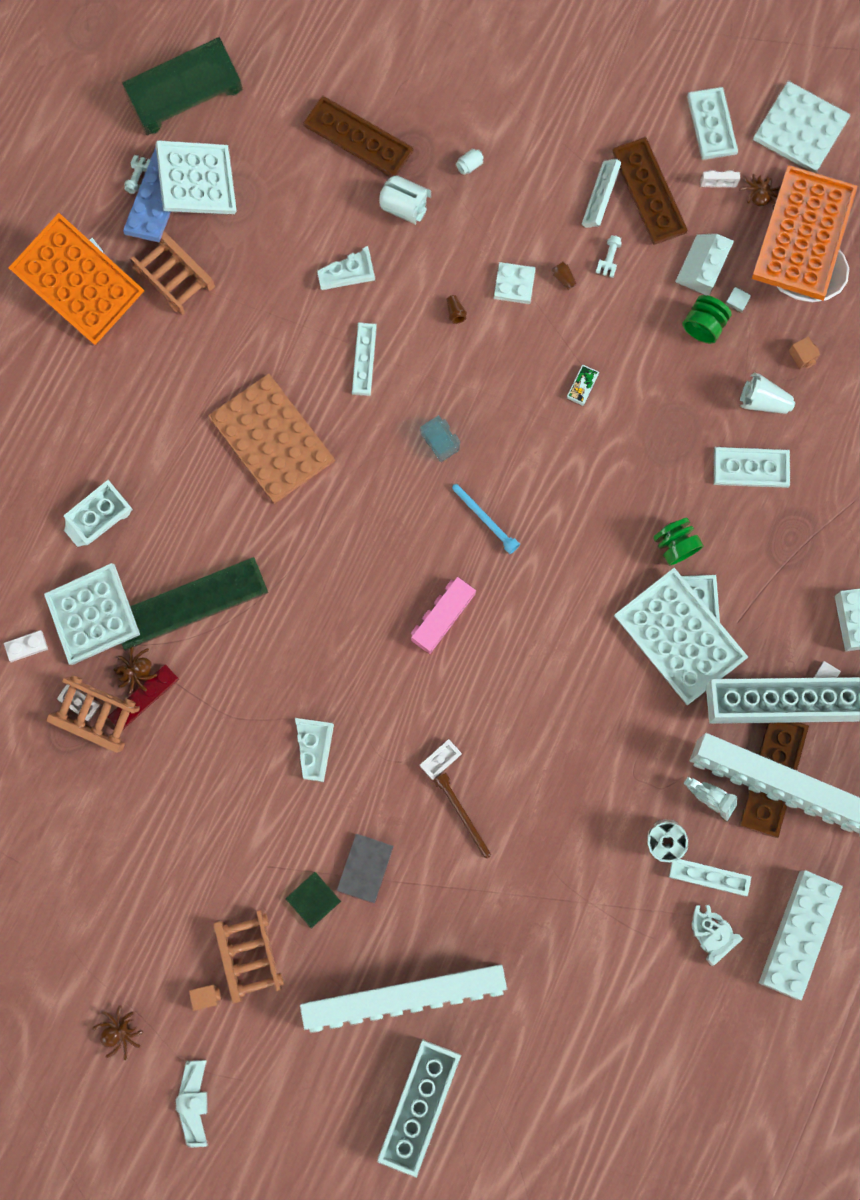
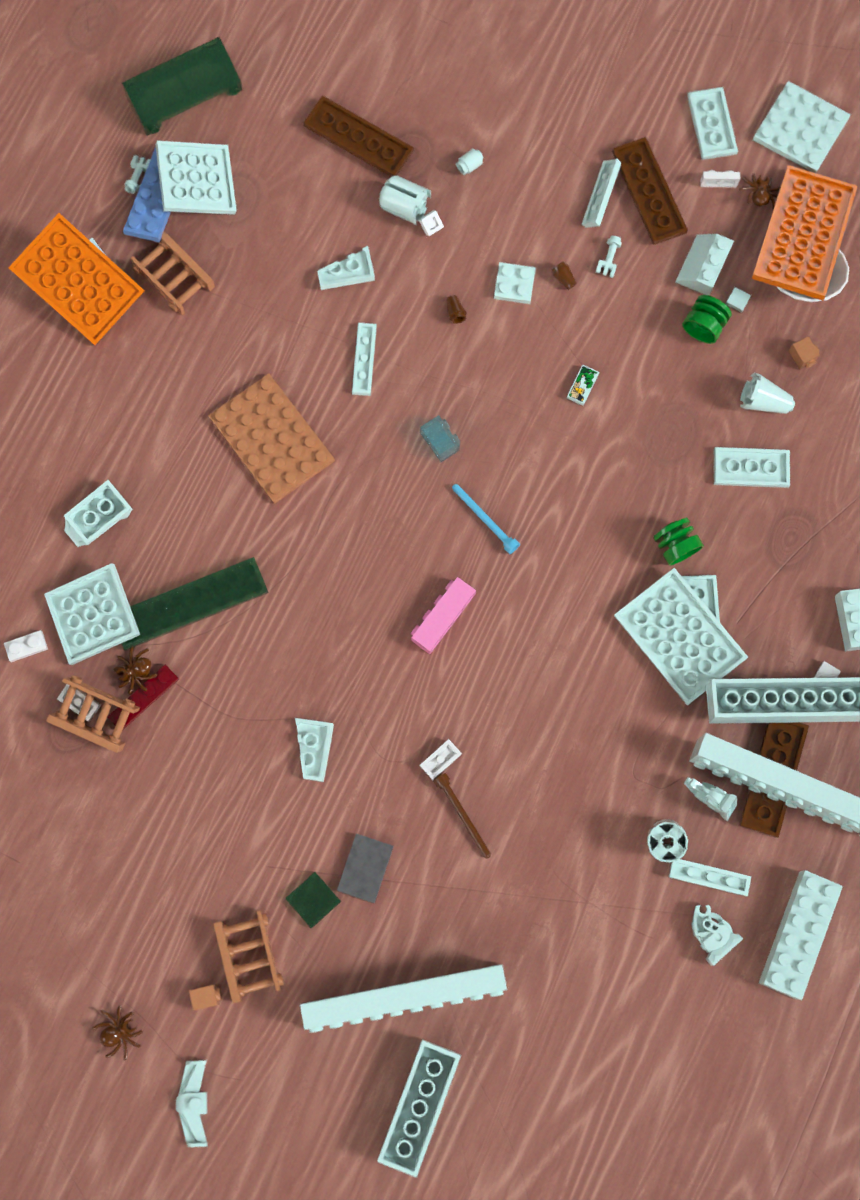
(431, 223): none -> white plate

